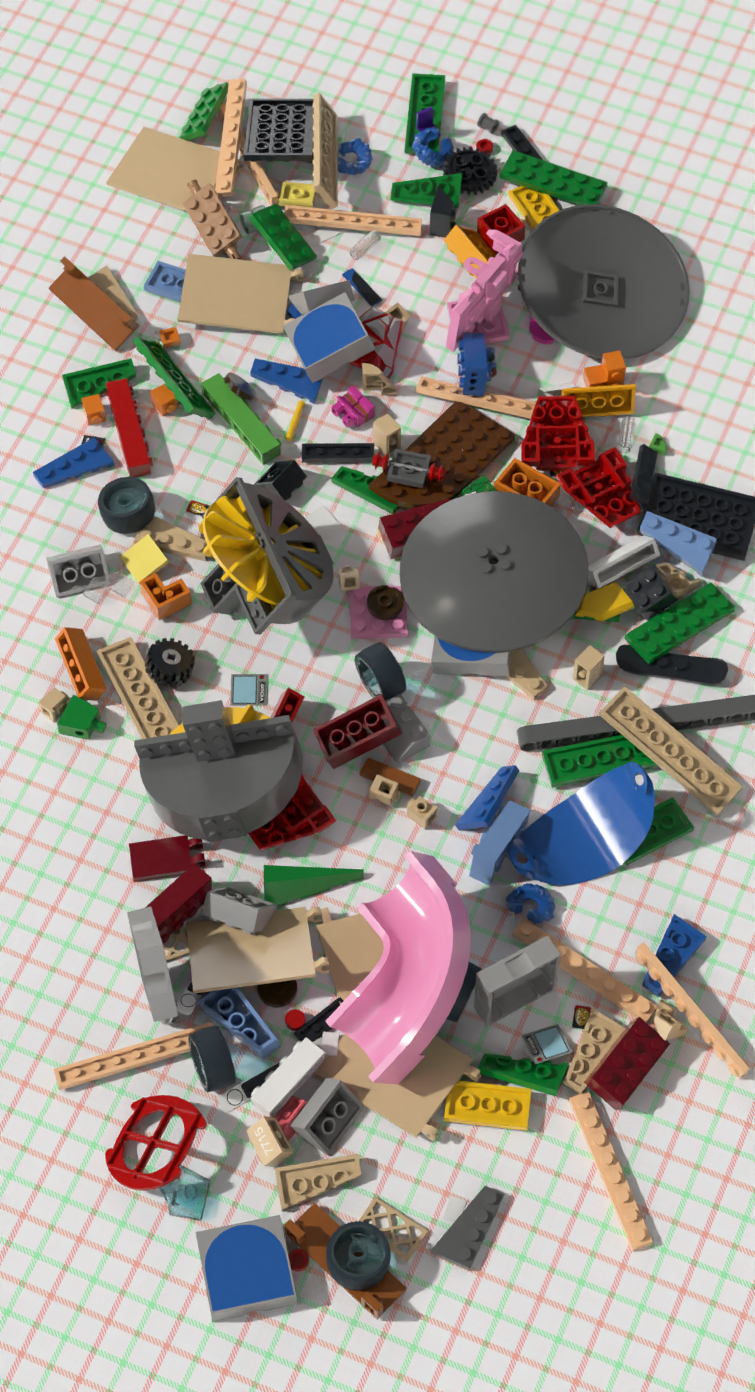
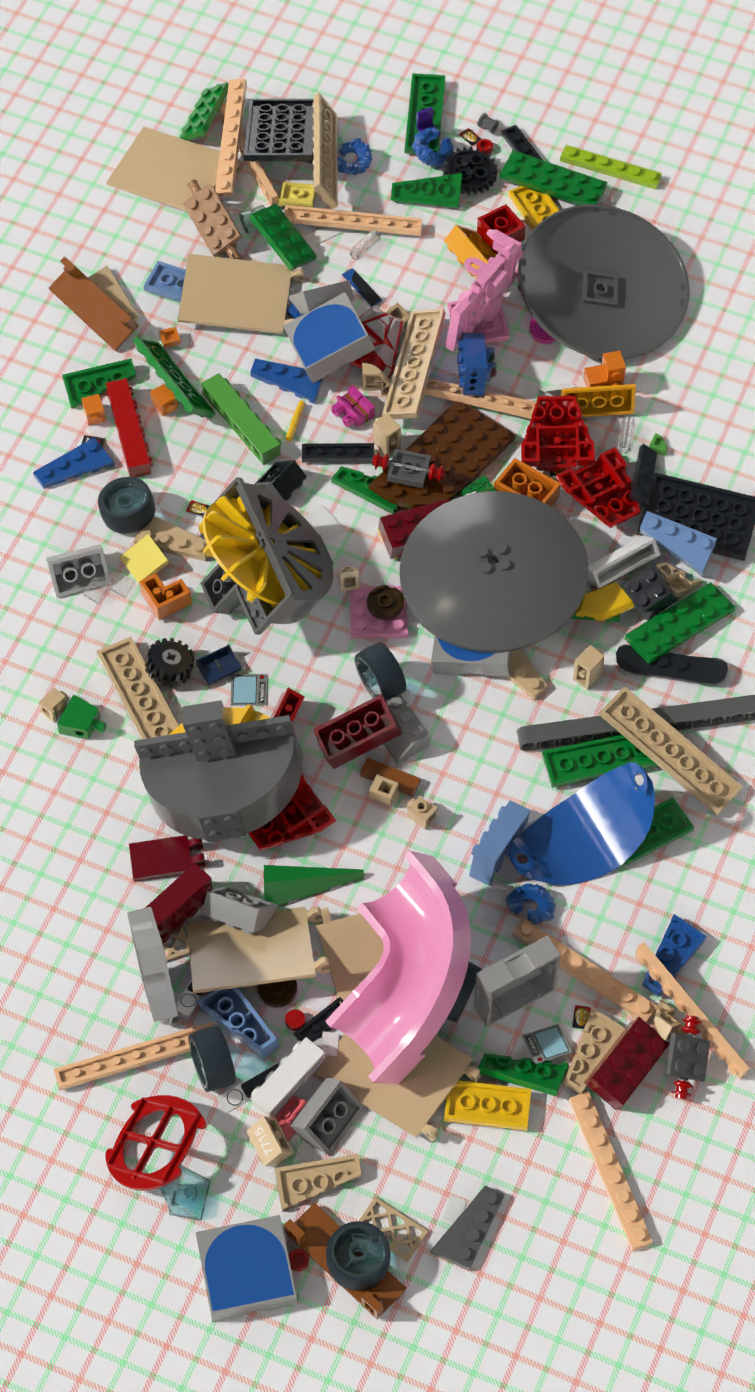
(80, 664): orange brick -> none
(225, 659): none -> dark blue piece
(240, 386): tile -> none
(414, 364): none -> tan plate
(442, 214): black slope -> none
(470, 136): none -> sticker
(489, 800): blue wing -> none
(611, 167): none -> lime plate
(687, 1057): none -> dark grey plate

